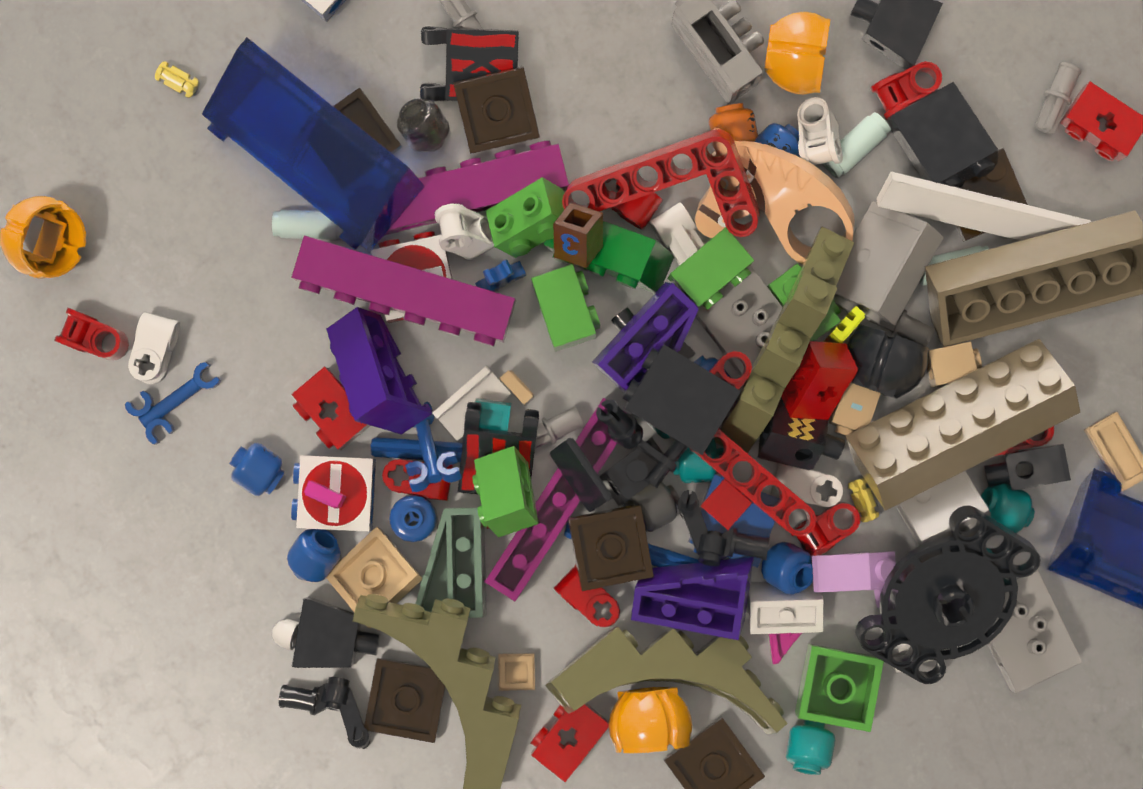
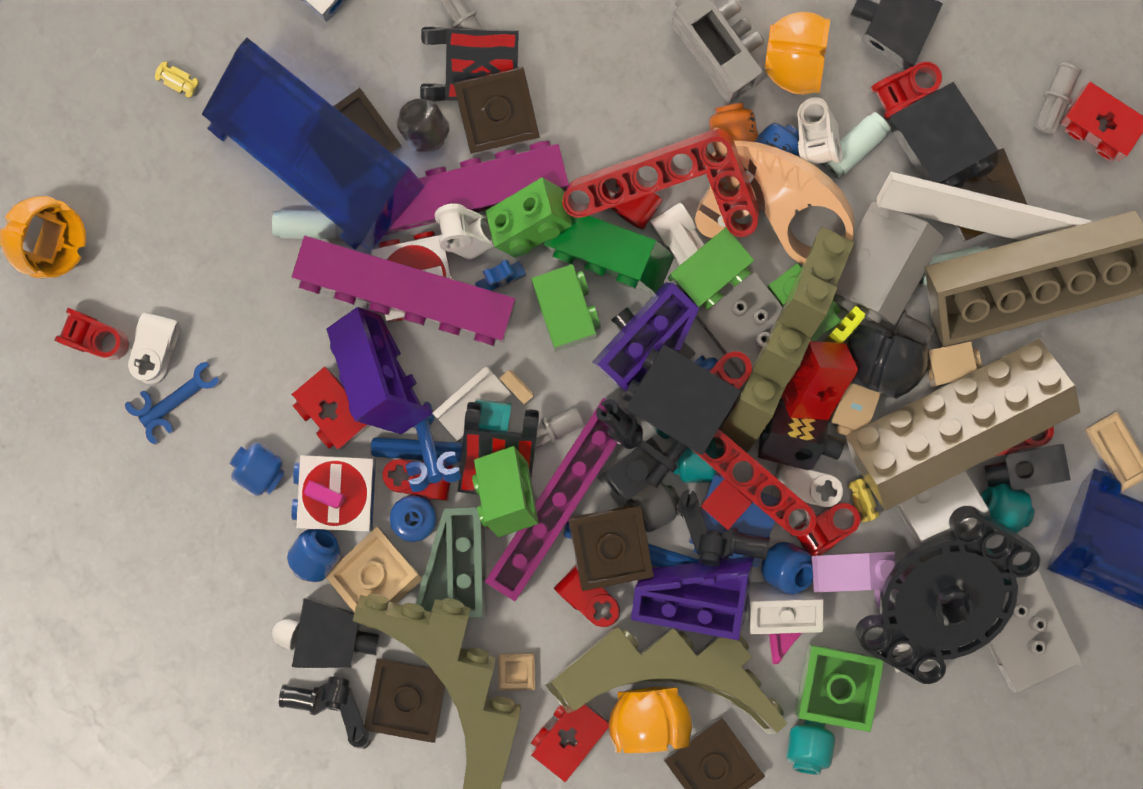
(578, 235): reddish brown brick -> none
(580, 474): black slope -> none

